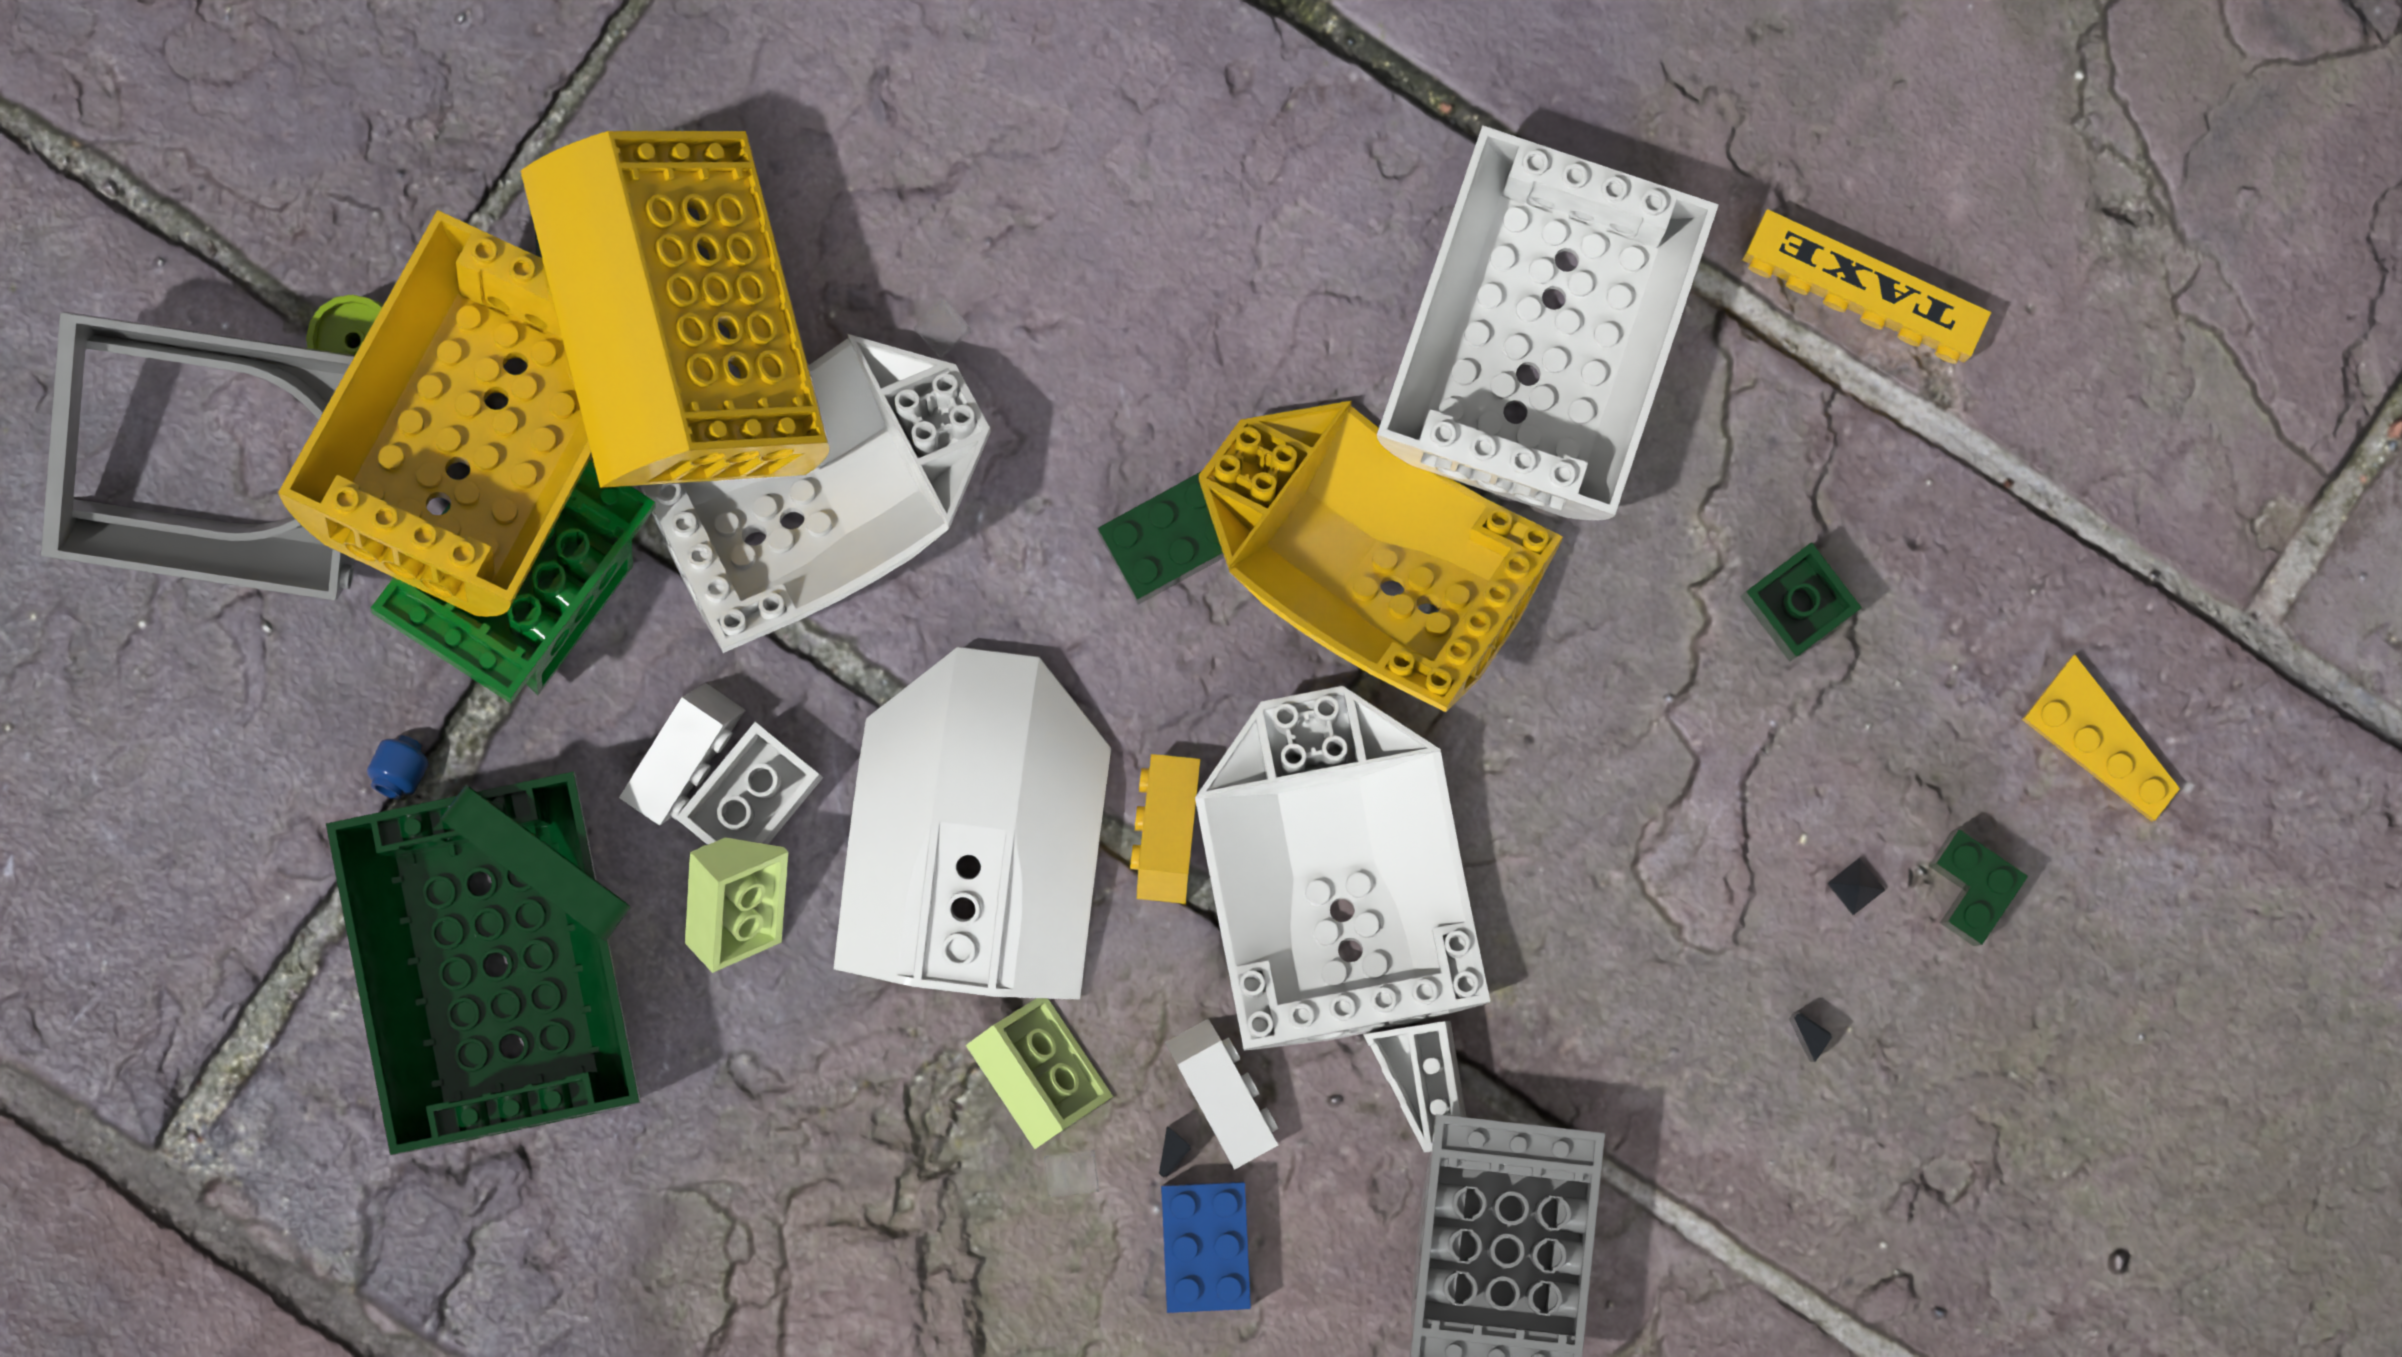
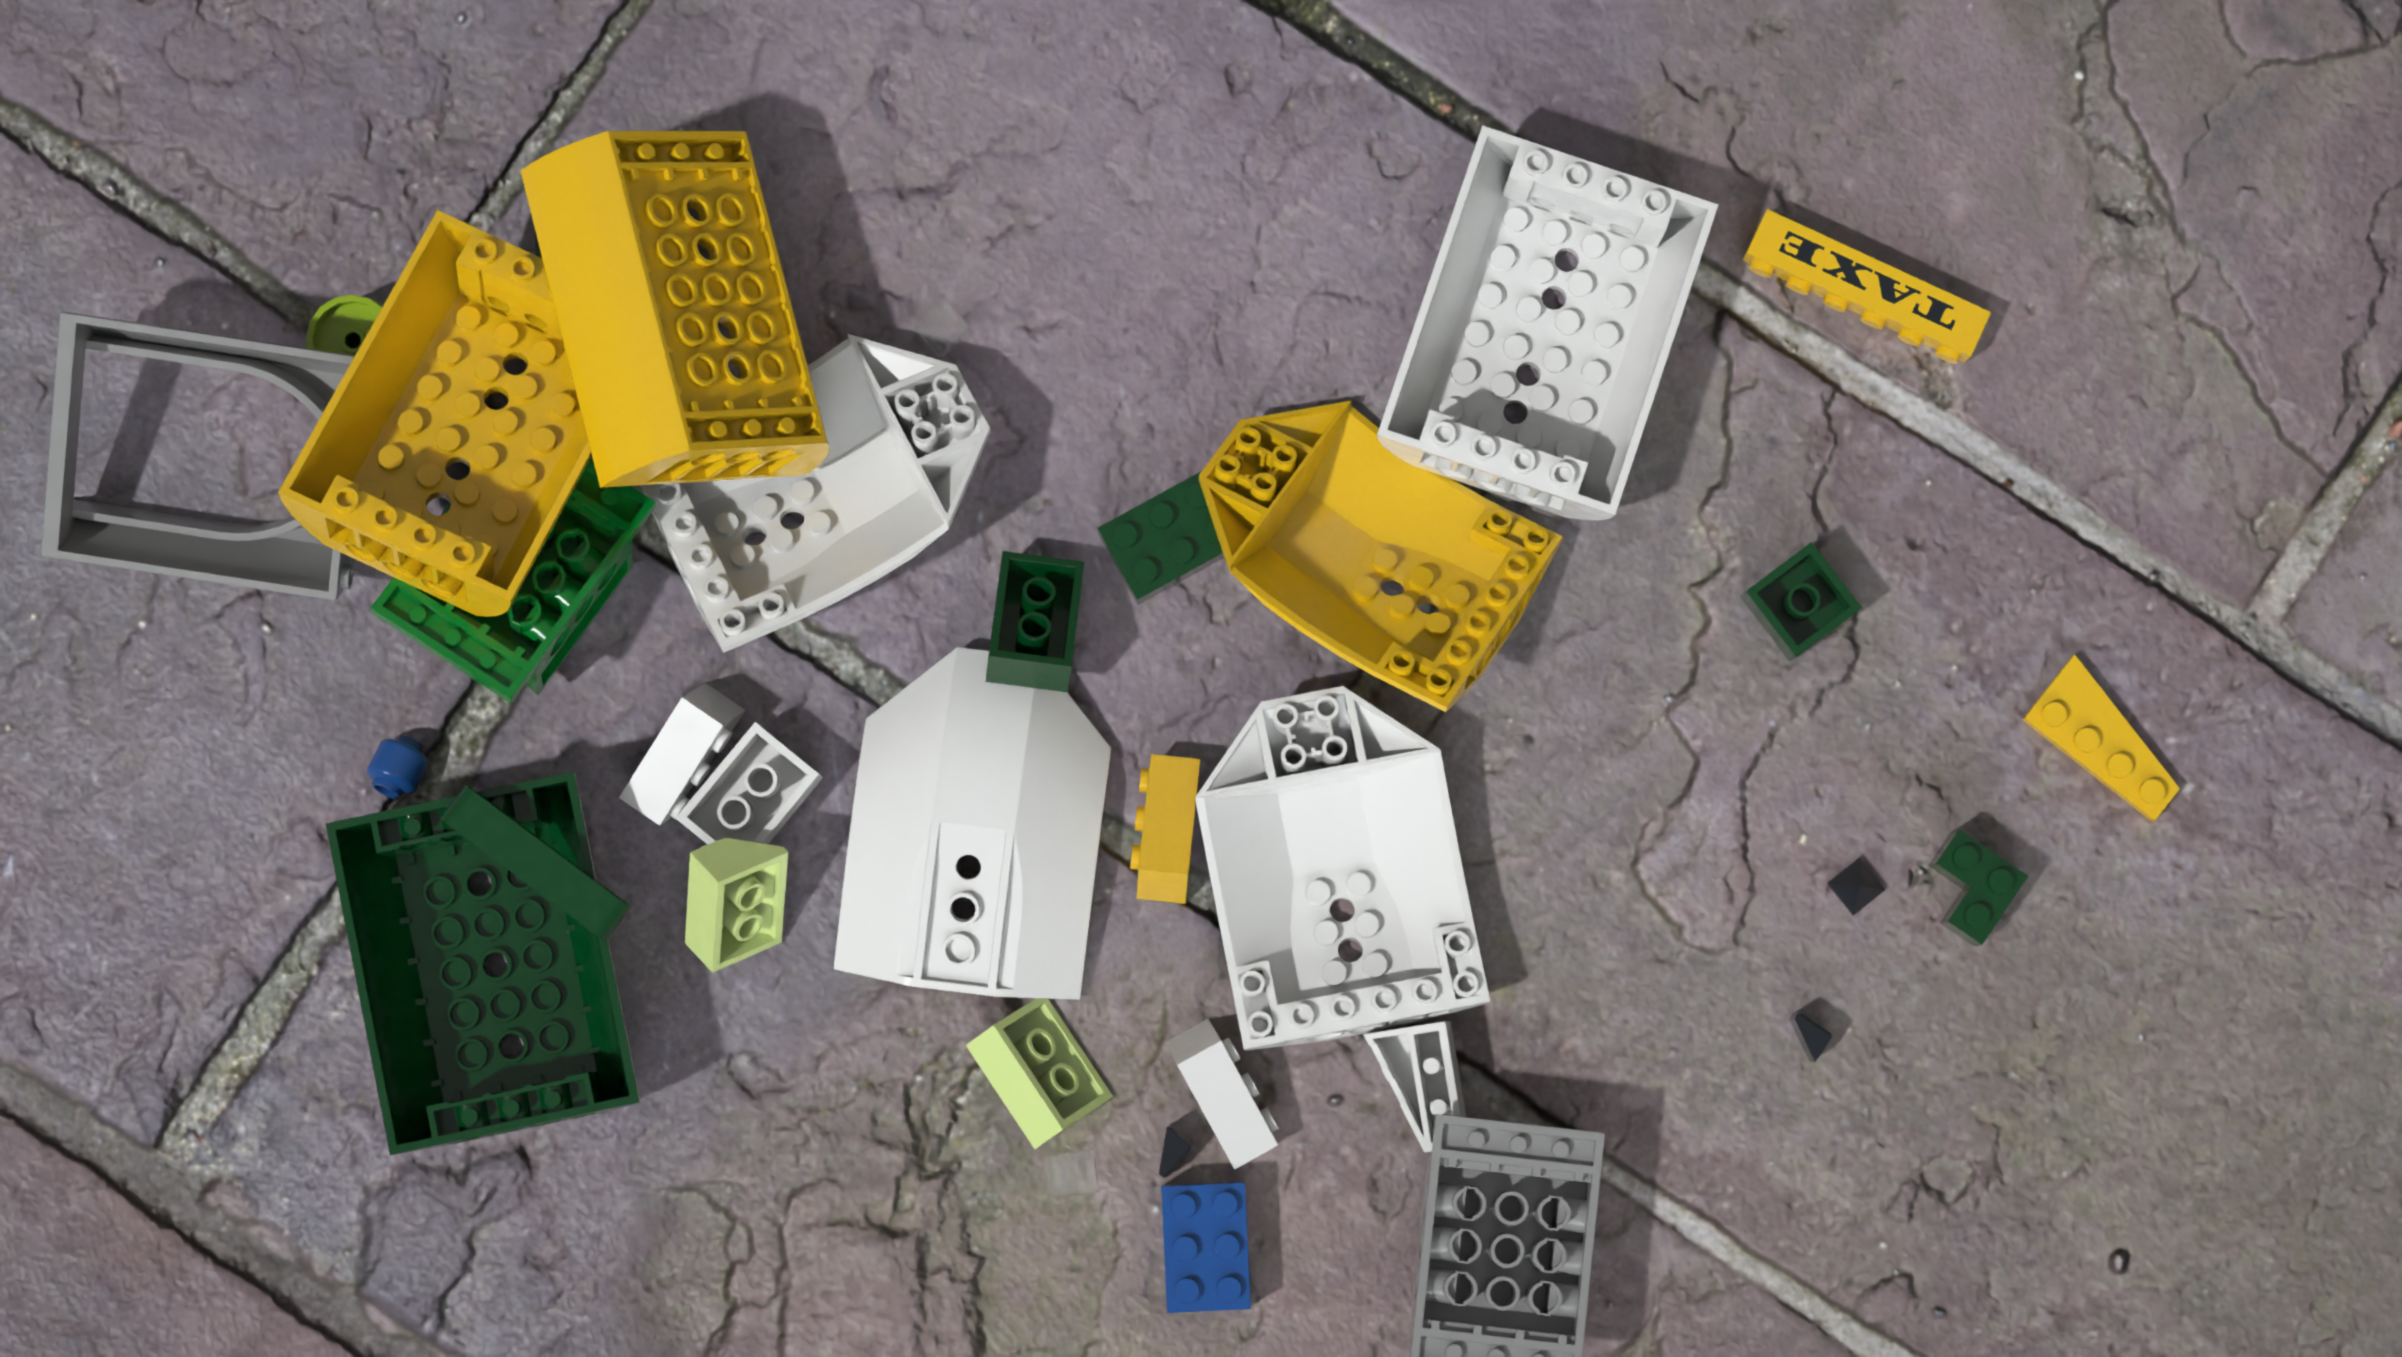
(1035, 621): none -> dark green brick

